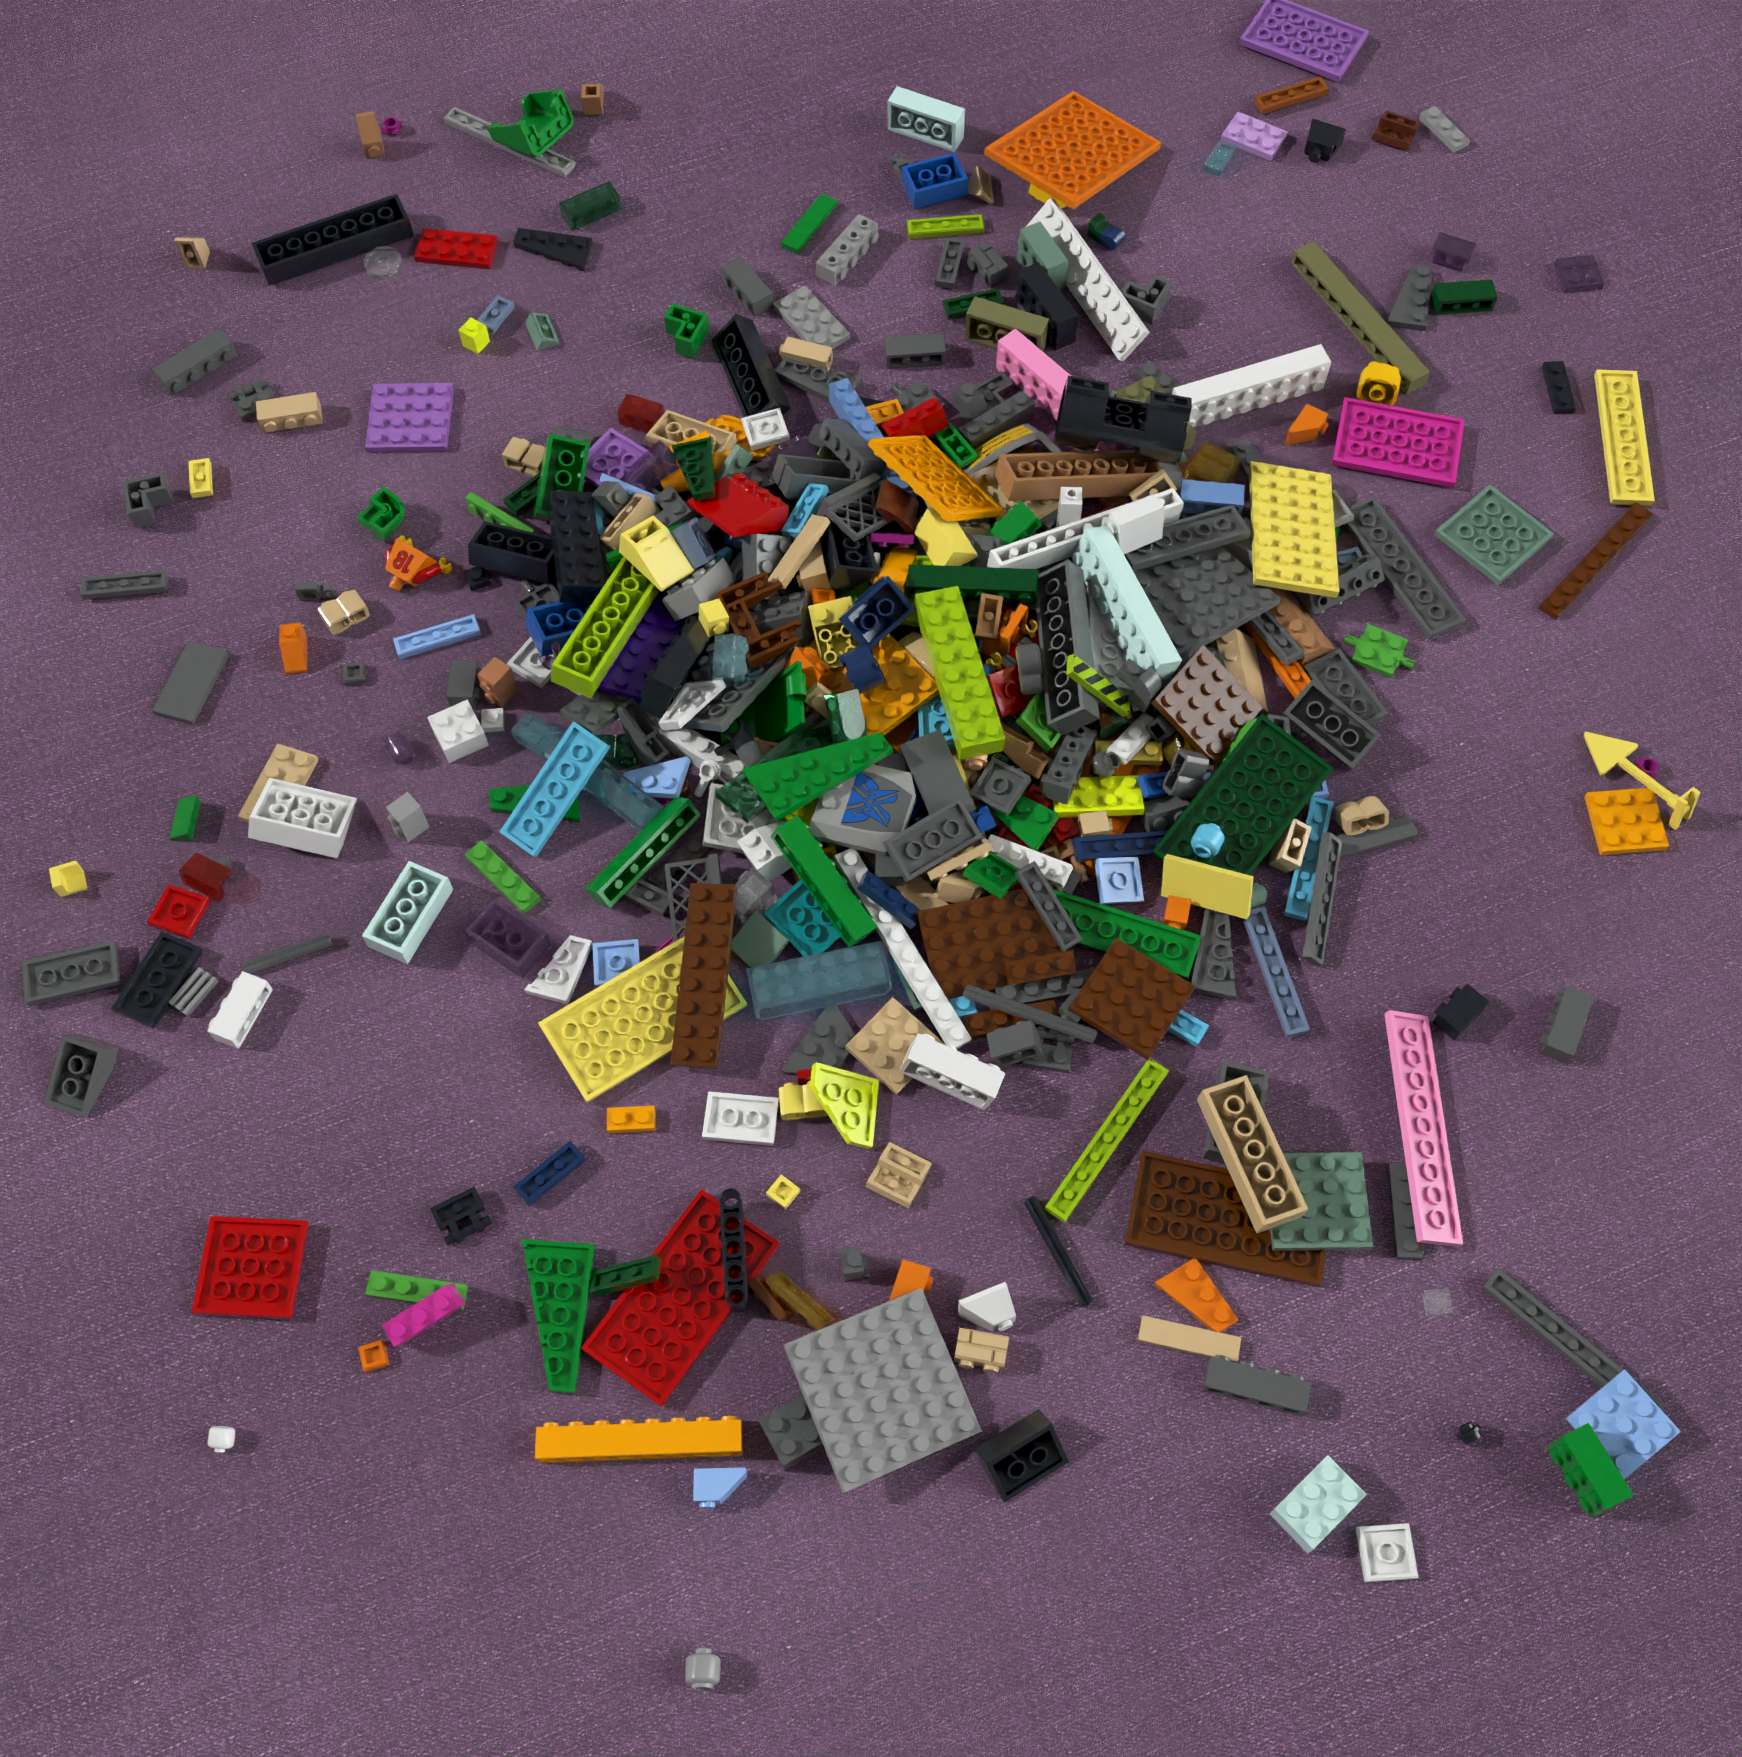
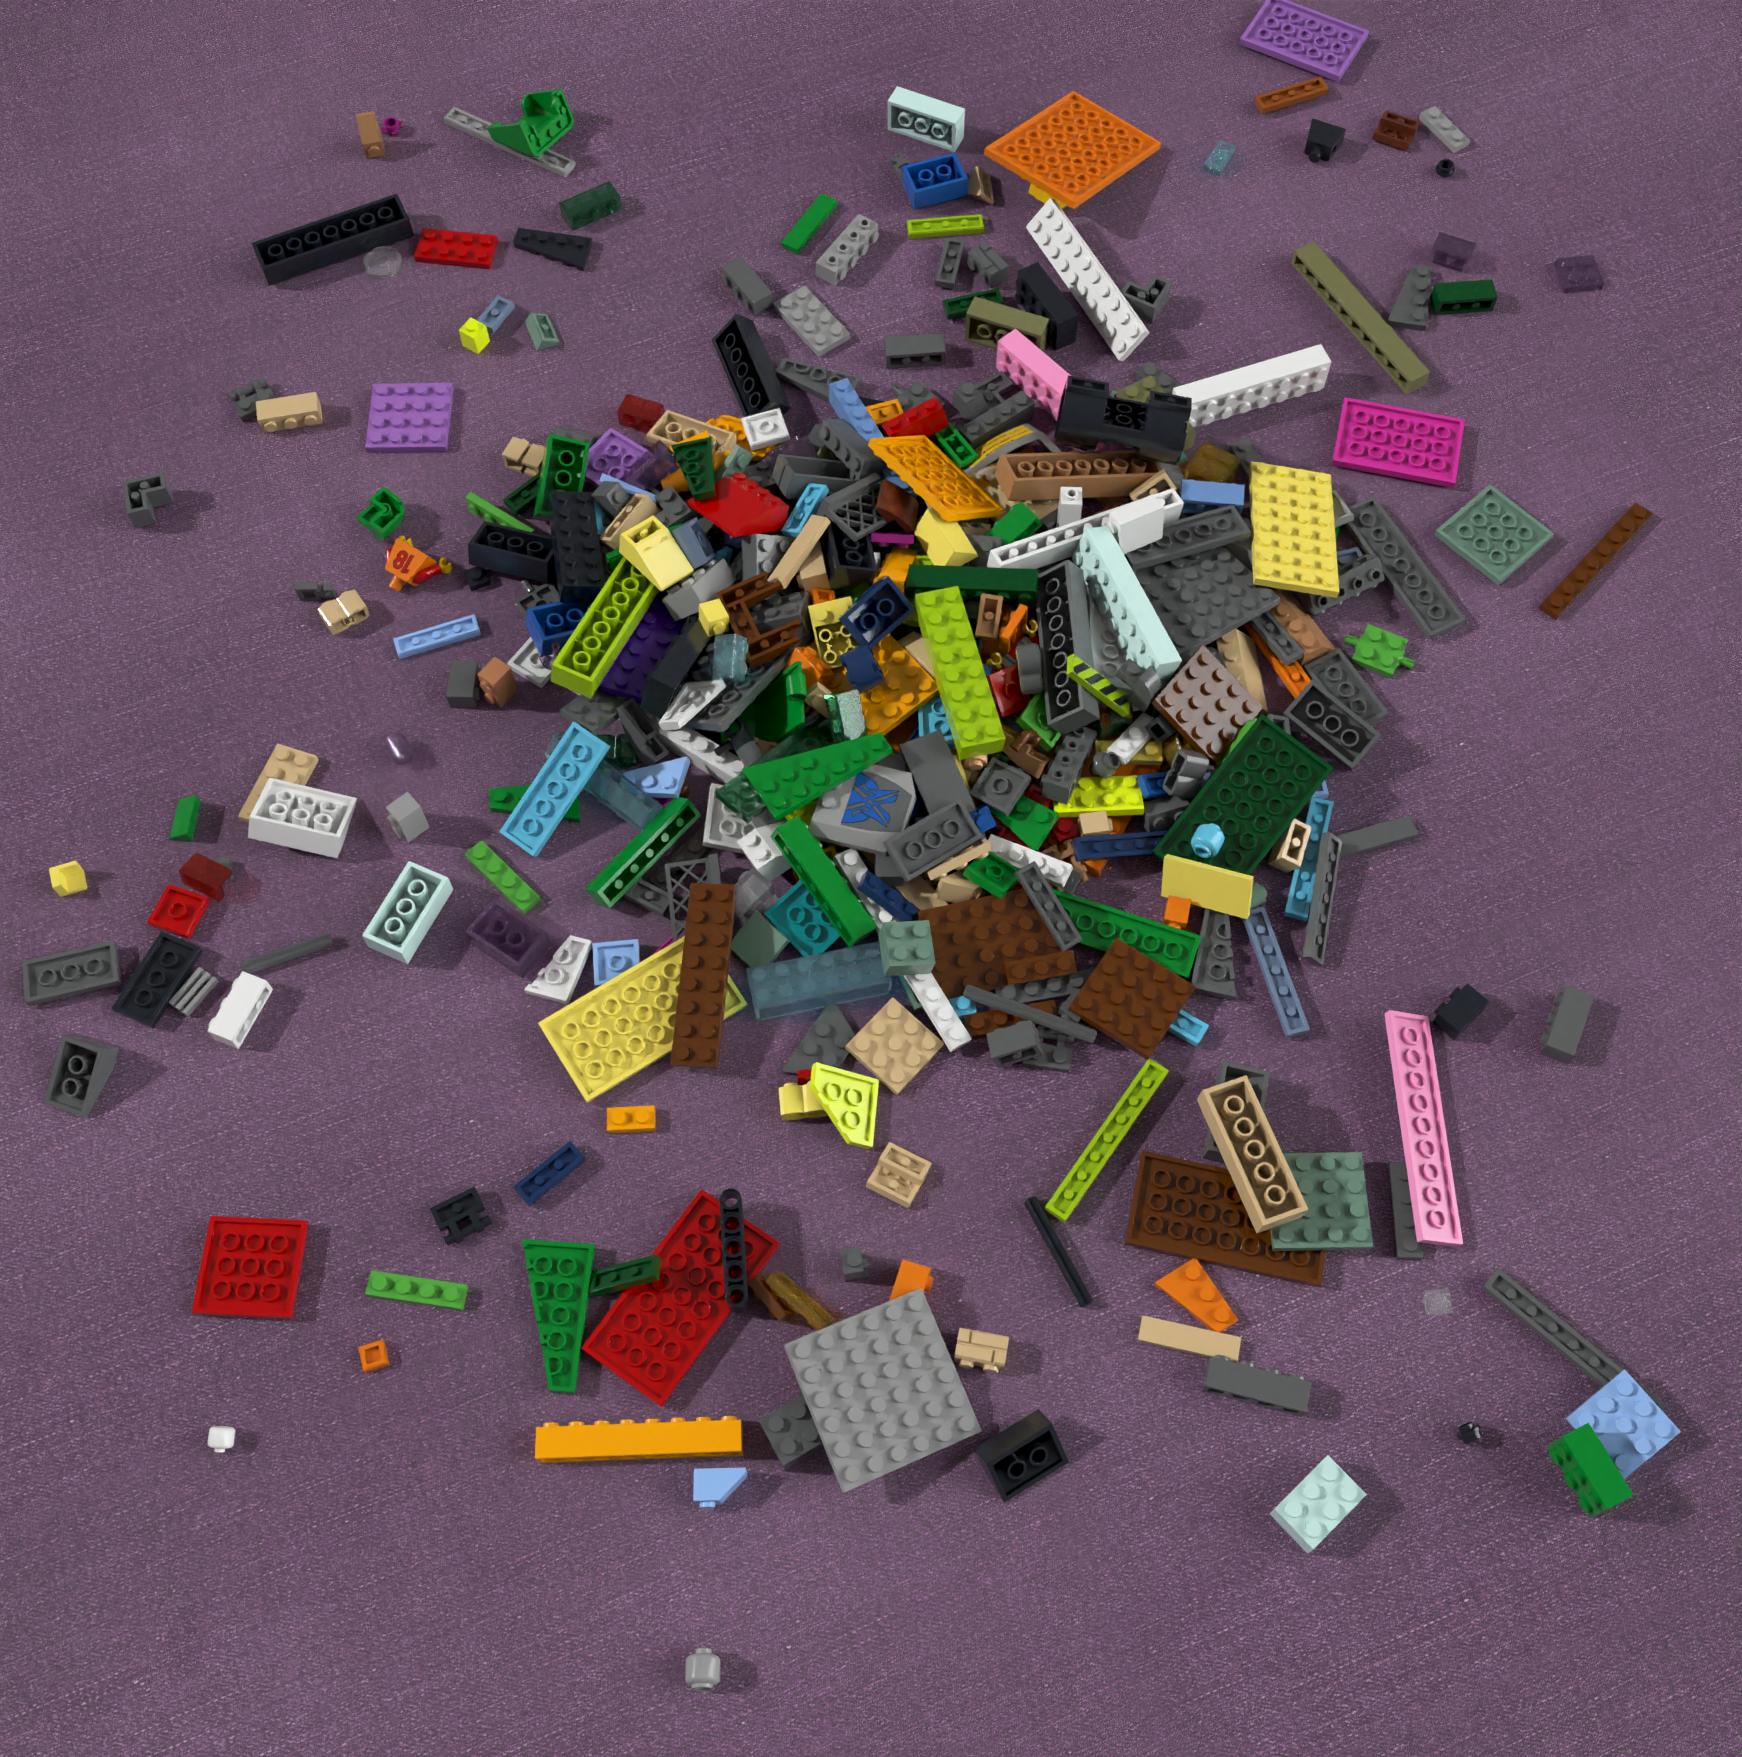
(124, 584): dark grey plate -> none
(190, 682): dark grey tile -> none
(193, 251): tan slope -> none
(195, 362): dark grey brick -> none
(200, 478): light yellow plate -> none
(293, 648): orange slope -> none
(354, 674): dark grey tile -> none
(423, 1314): dark pink brick -> none
(458, 731): white brick -> none
(492, 720): white plate -> none
(534, 734): clear light blue brick -> none
(592, 99): medium nougat slope -> none
(688, 329): green brick -> none
(709, 771): white plate -> none
(740, 1118): white plate -> none
(783, 1192): light yellow plate -> none
(807, 352): tan brick -> none
(906, 948): none -> sand green brick
(952, 1071): white brick -> none
(989, 1308): white slope -> none
(1025, 737): none -> reddish brown arm
(1038, 246): sand green brick -> none
(1105, 233): leg -> none
(1119, 880): light blue plate -> none
(1254, 136): lavender plate -> none
(1307, 426): orange slope -> none
(1362, 815): tan brick -> none
(1379, 383): yellow brick -> none
(1386, 1552): white tile -> none
(1445, 168): none -> black plate
(1558, 387): black plate -> none
(1611, 752): light yellow piece -> none
(1624, 438): light yellow plate -> none
(1626, 821): light orange plate -> none
(1650, 764): magenta plate -> none

